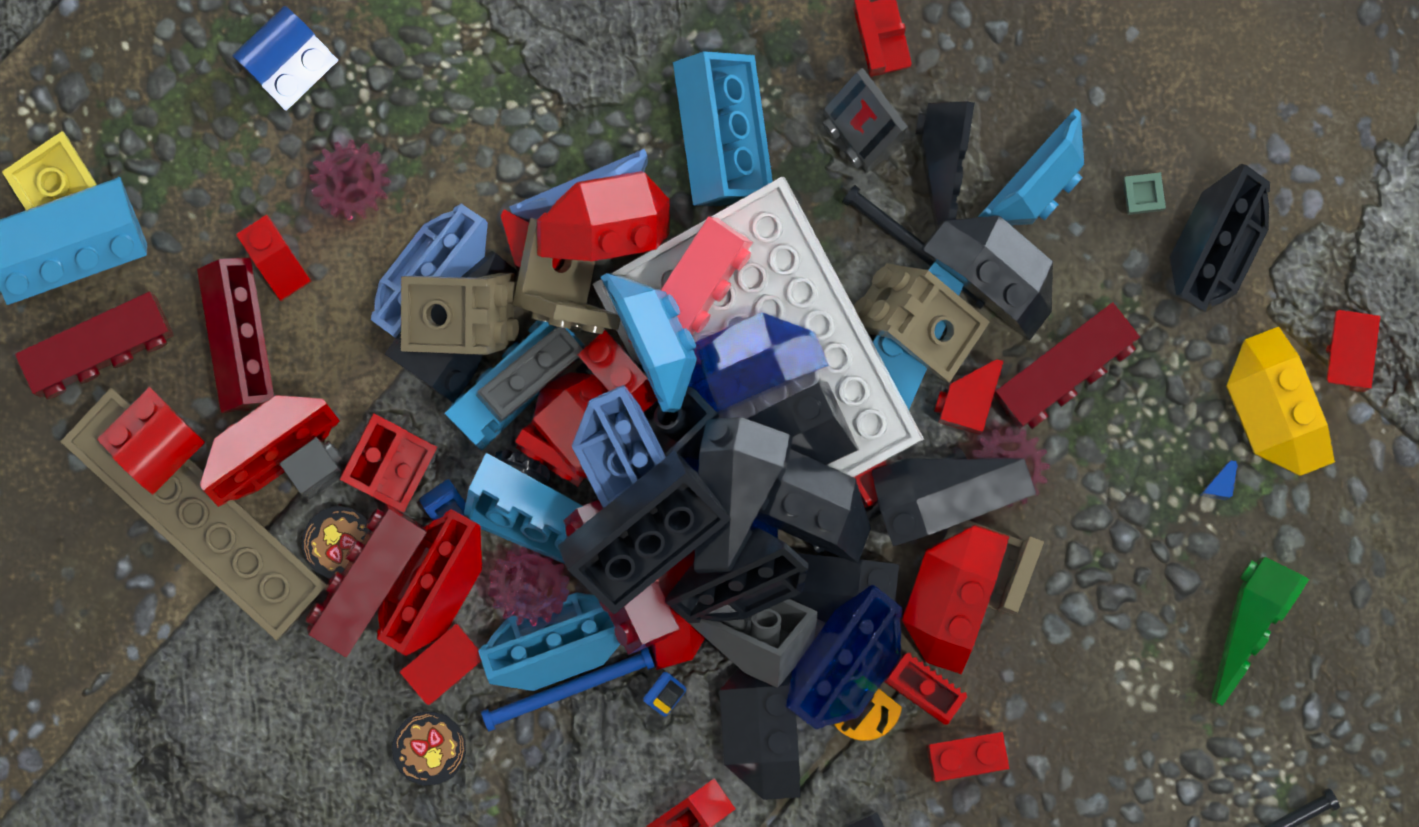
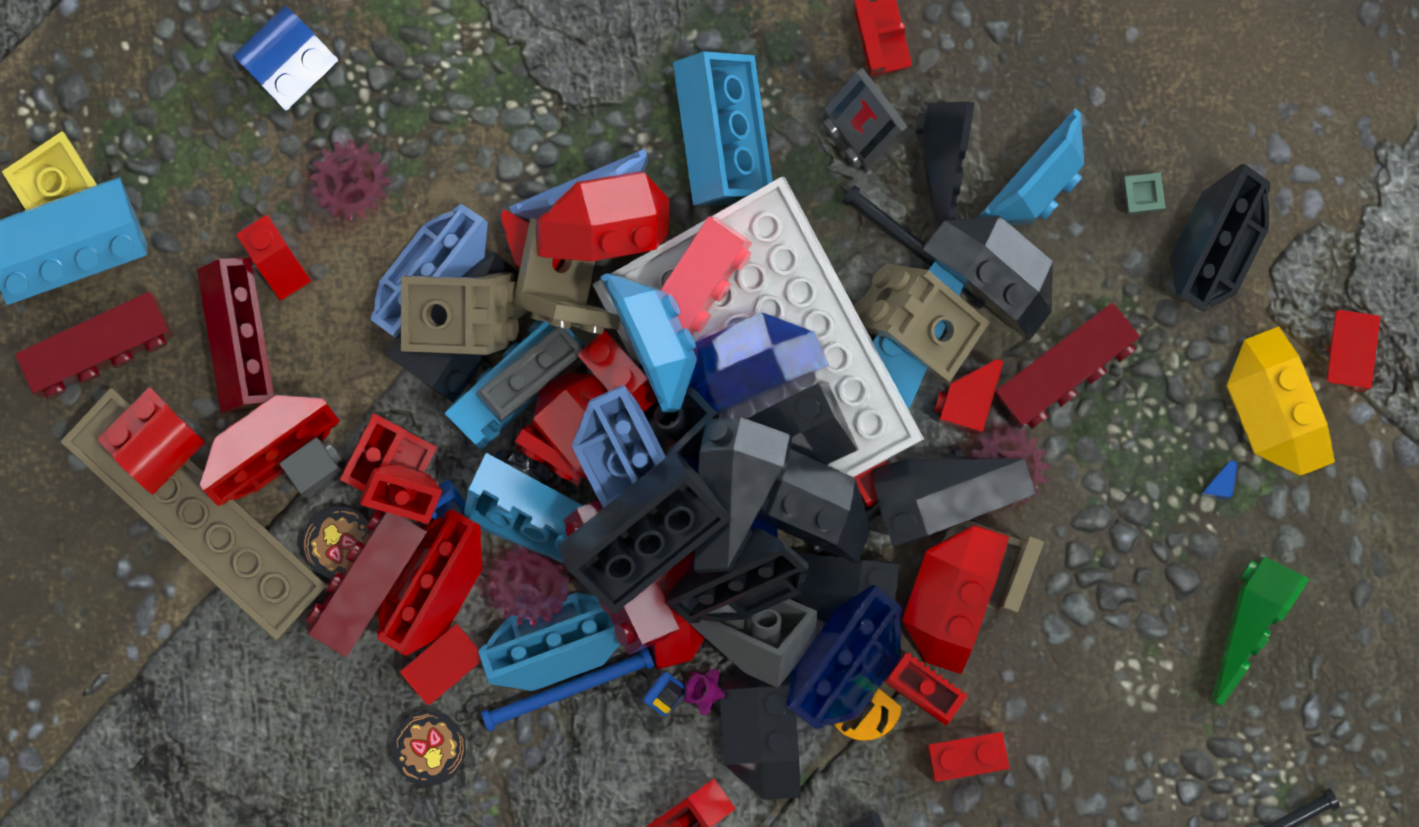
(402, 492): none -> red slope
(695, 688): none -> magenta plate

